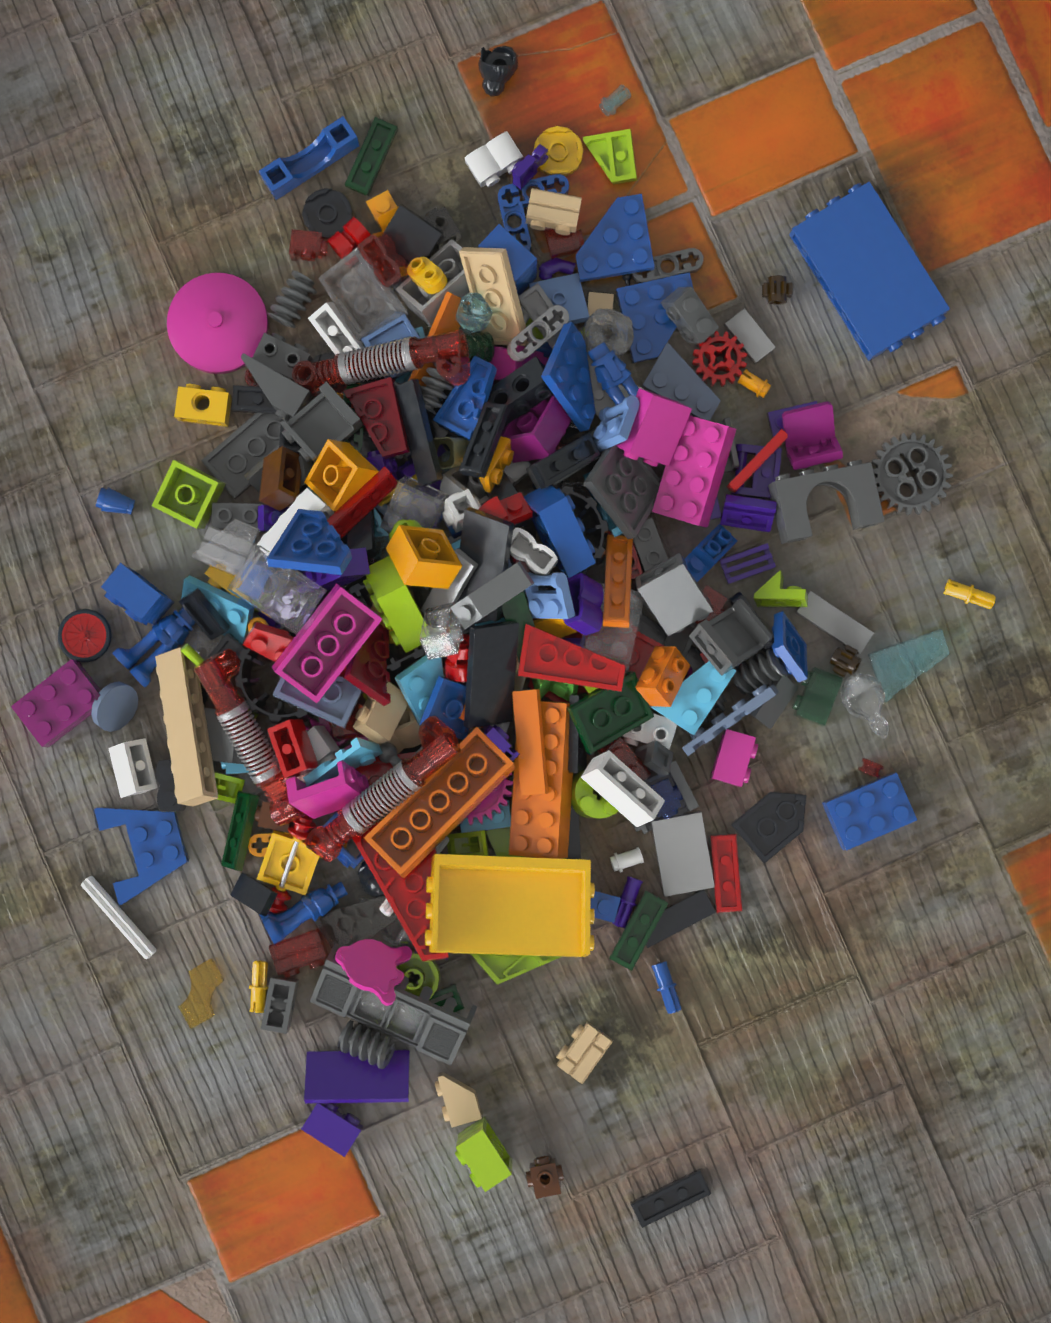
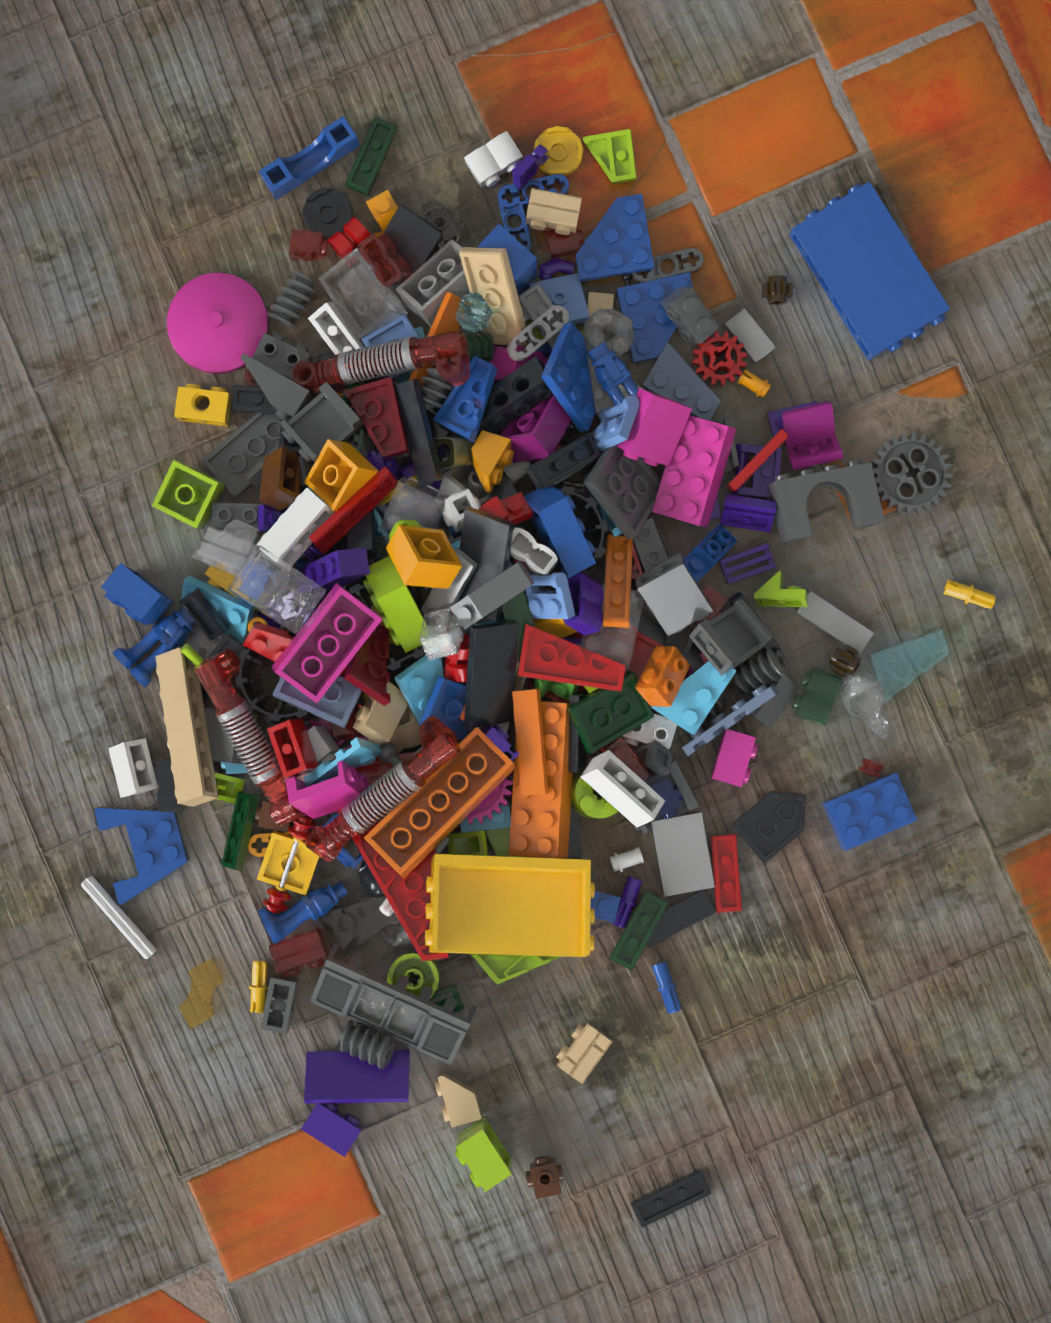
(58, 703): magenta brick -> none
(84, 635): red wheel -> none
(114, 706): sand blue tile -> none
(115, 502): blue cone -> none
(253, 894): black tile -> none
(310, 545): blue plate -> none
(373, 967): dark pink tile -> none
(427, 275): yellow plate -> none
(484, 439): black tile -> none
(497, 68): black piece -> none
(614, 100): clear light blue pin -> none
(789, 647): blue plate -> none

